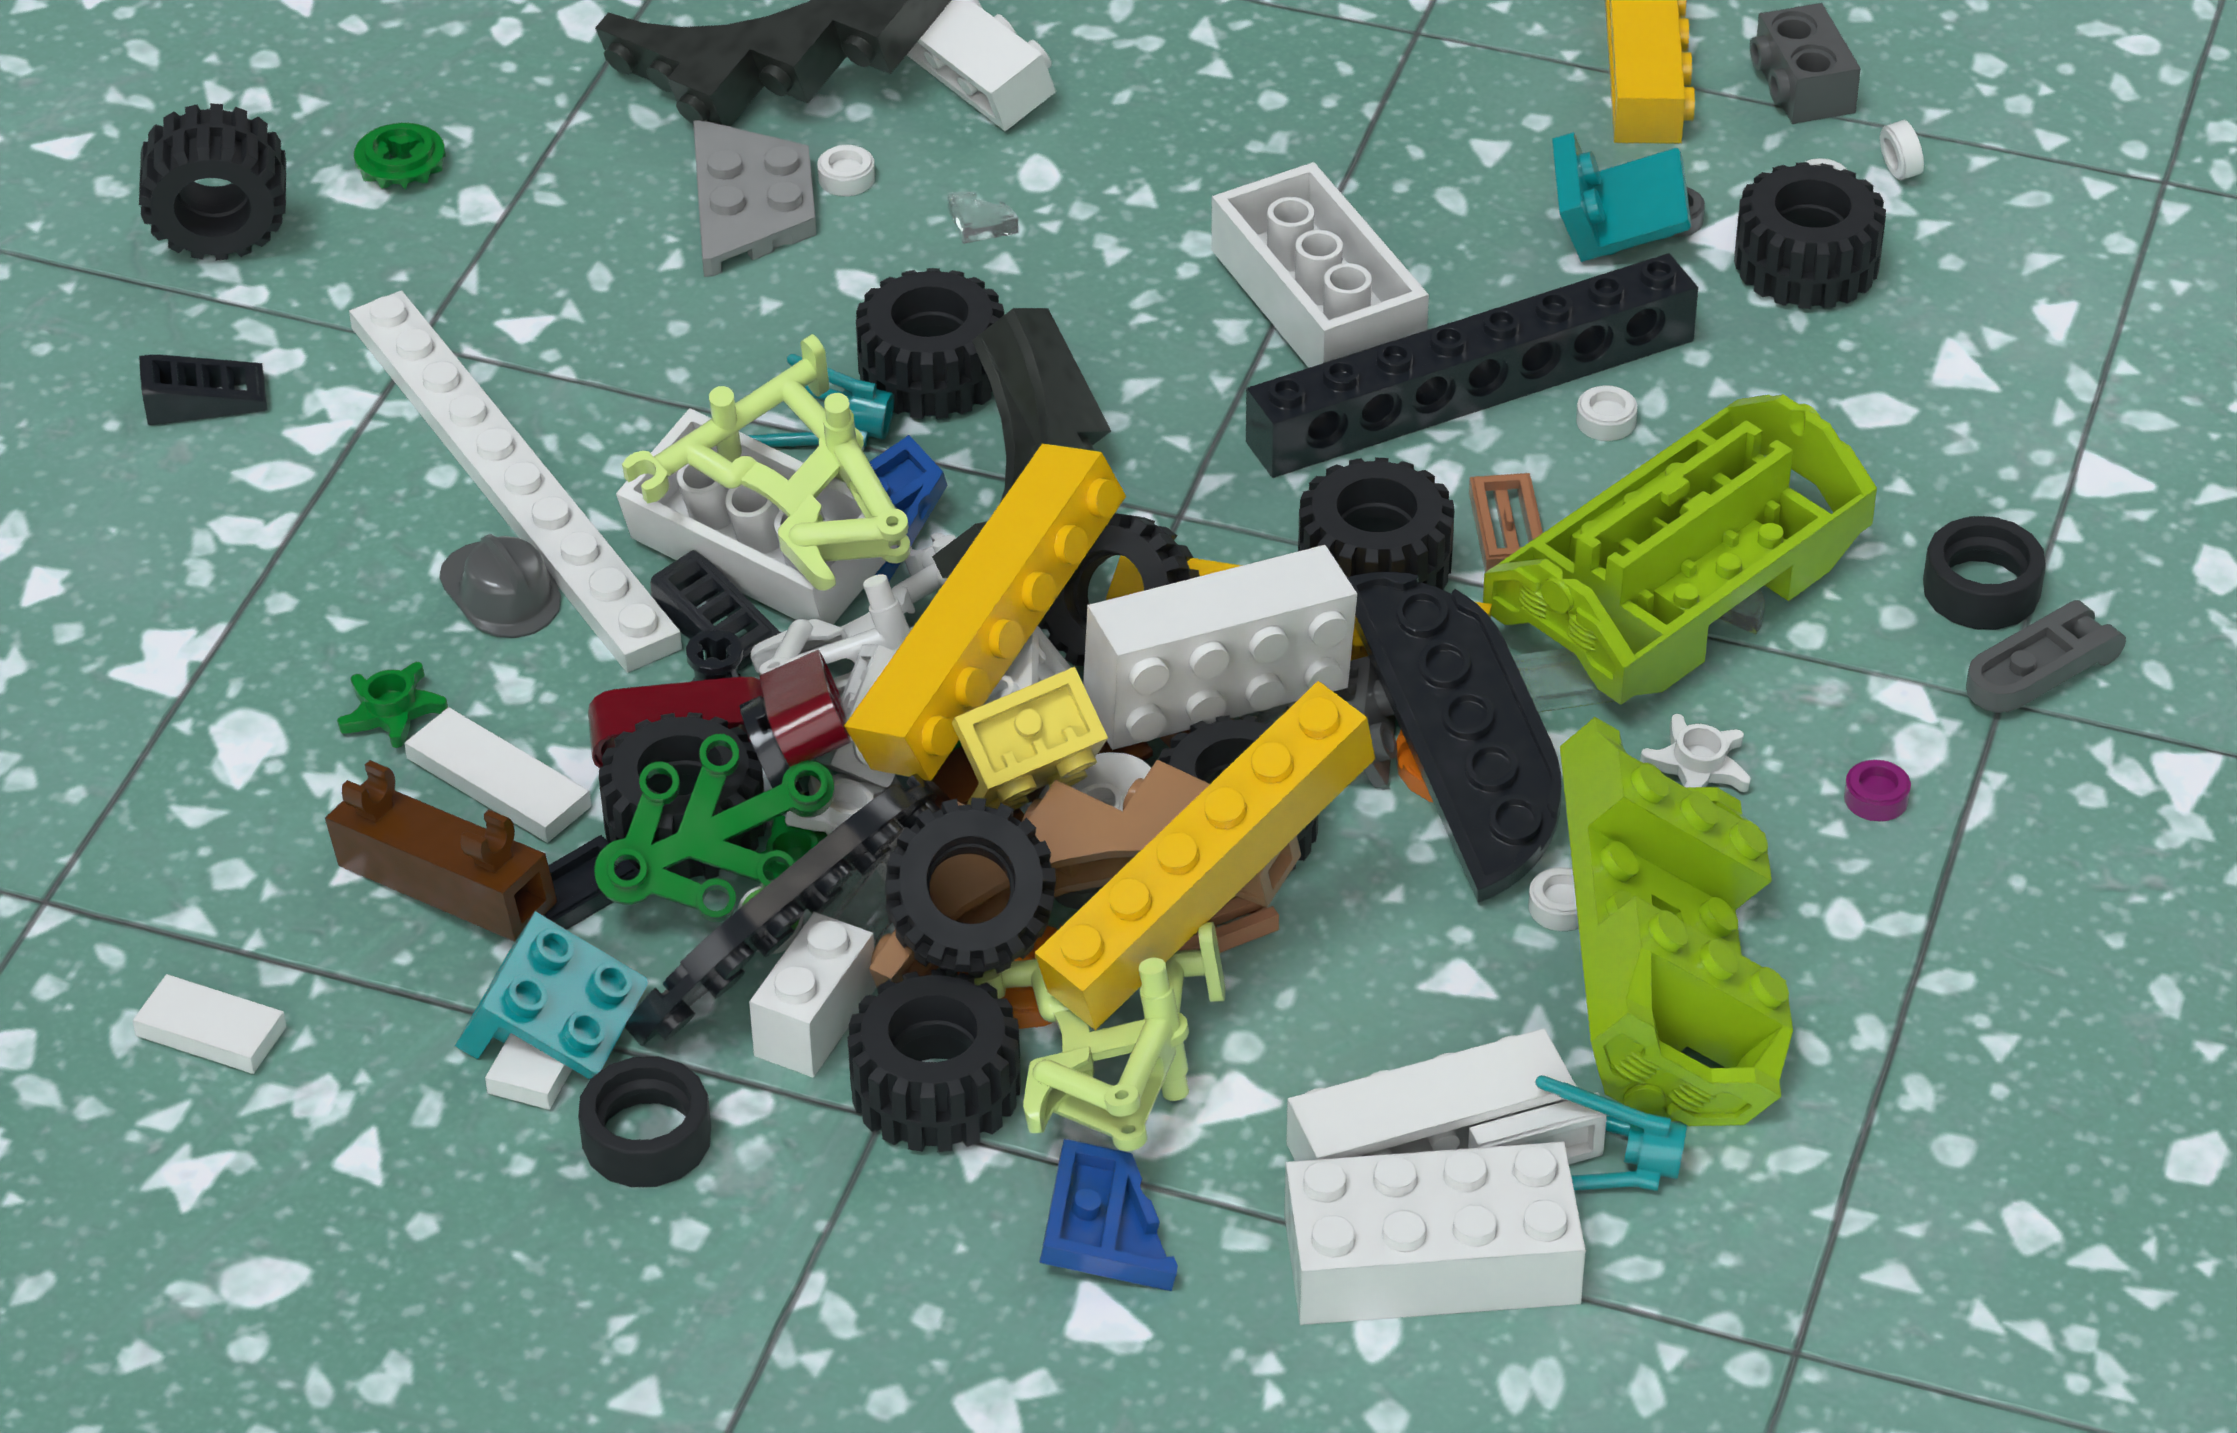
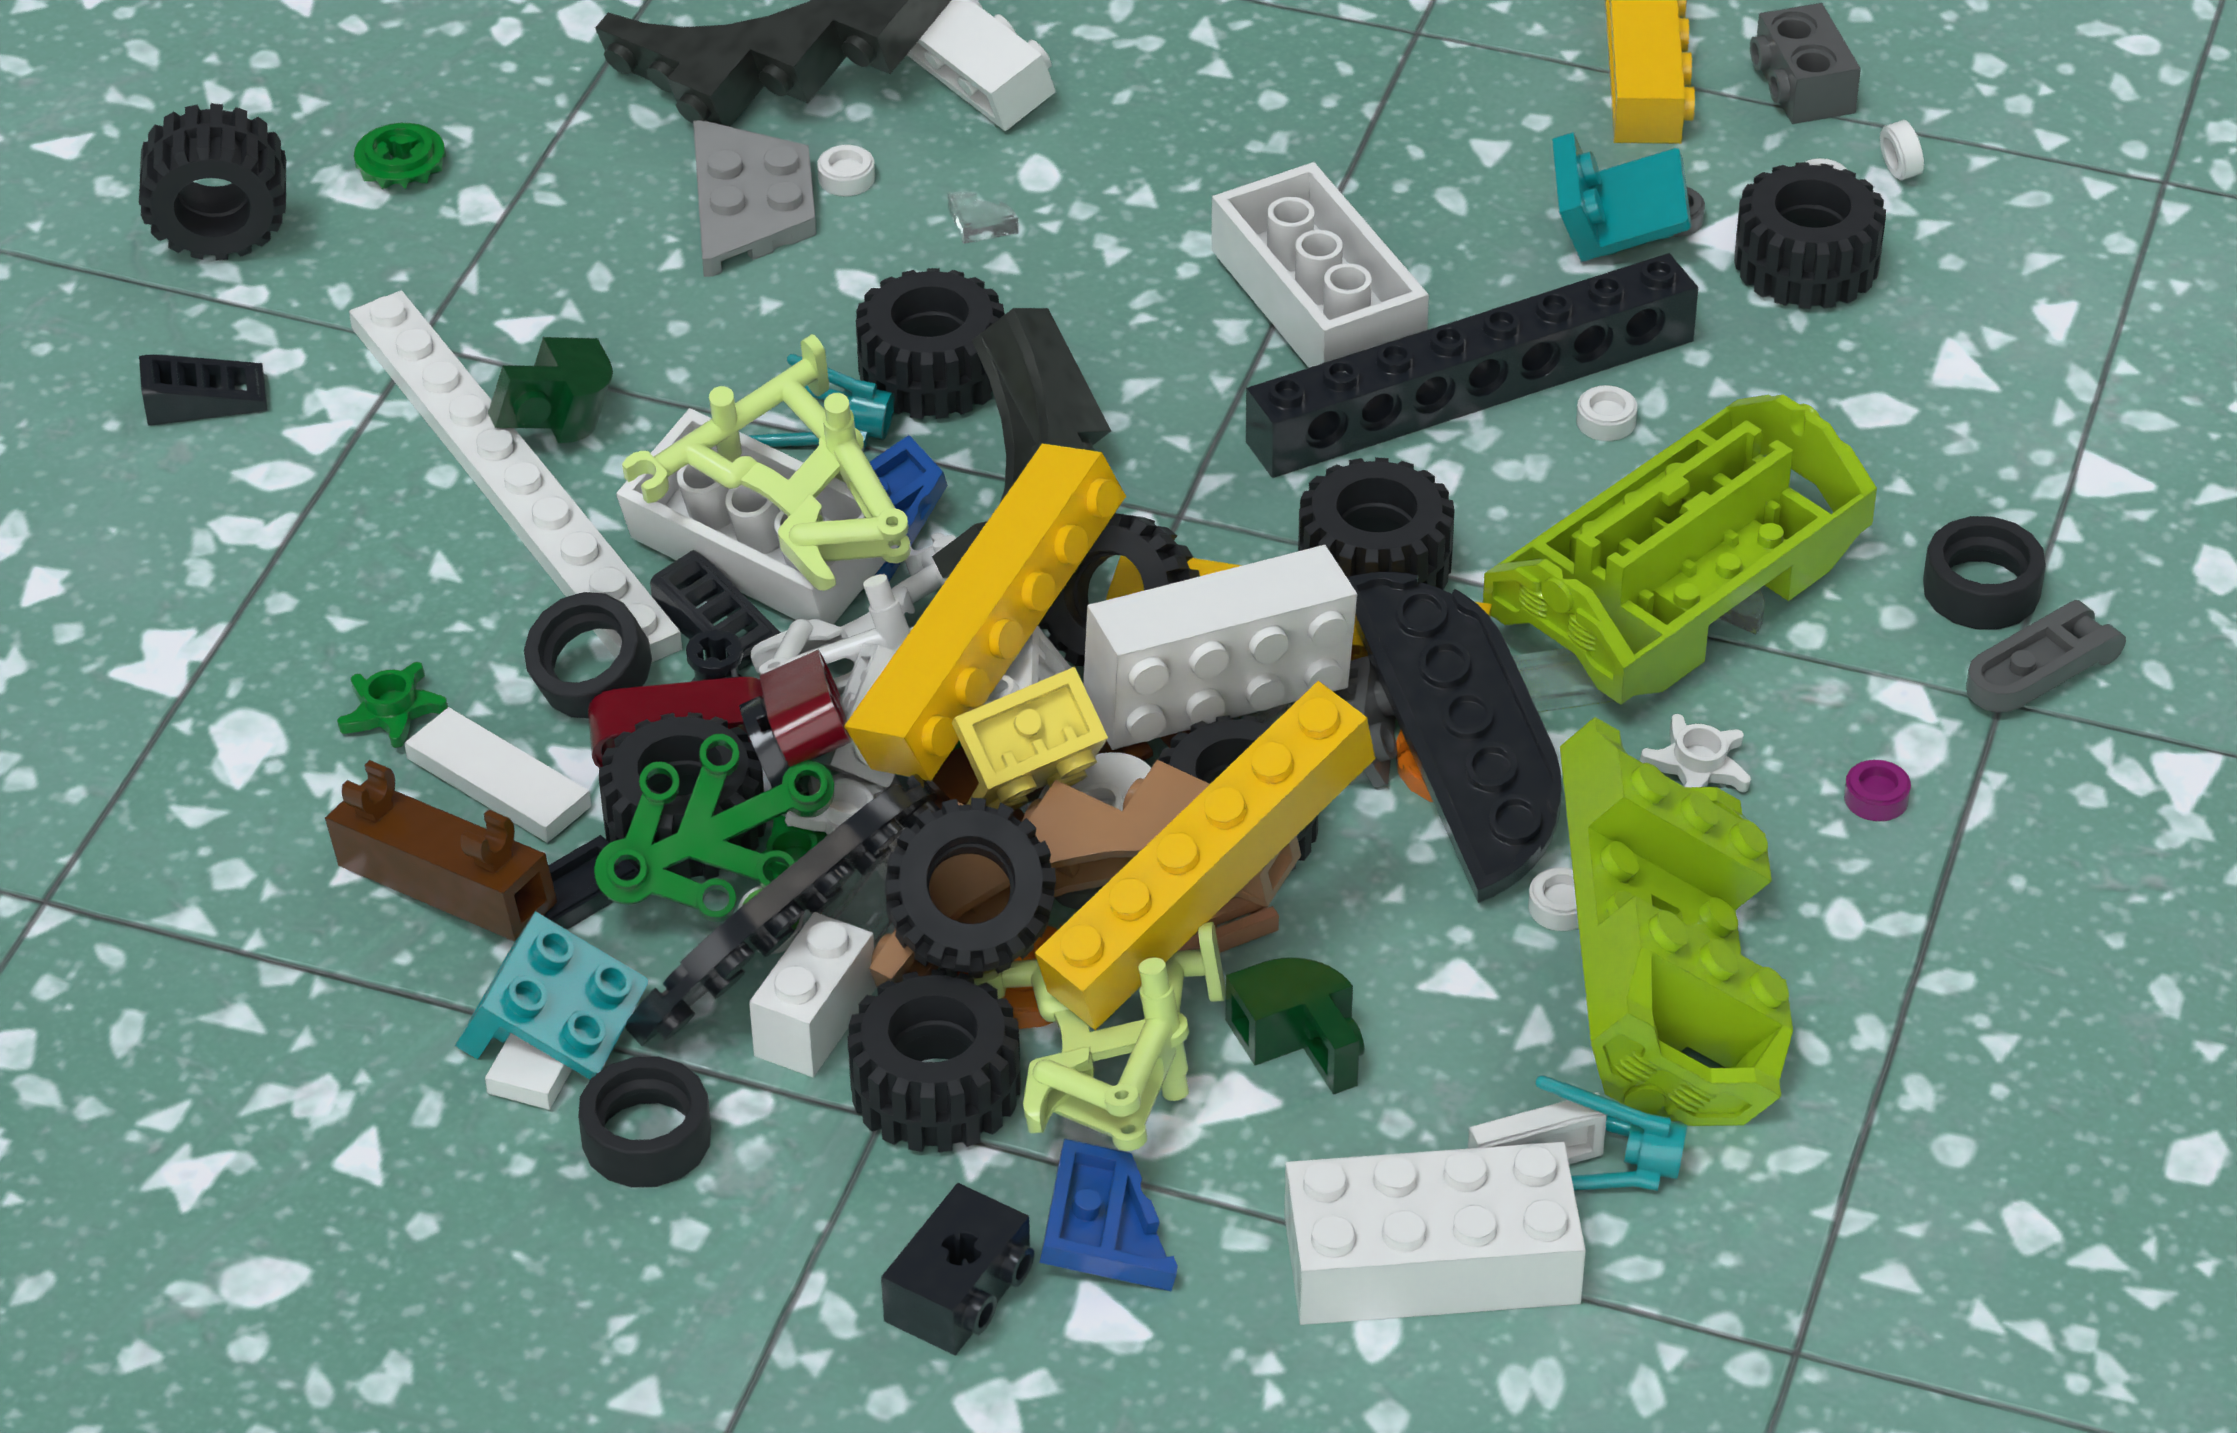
(209, 1023): white tile -> none
(502, 586): dark grey piece -> none
(558, 392): none -> dark green brick
(566, 621): none -> black tyre
(957, 1269): none -> black brick
(1296, 1007): none -> dark green brick
(1425, 1102): white brick -> none
(1499, 485): nougat tile -> none

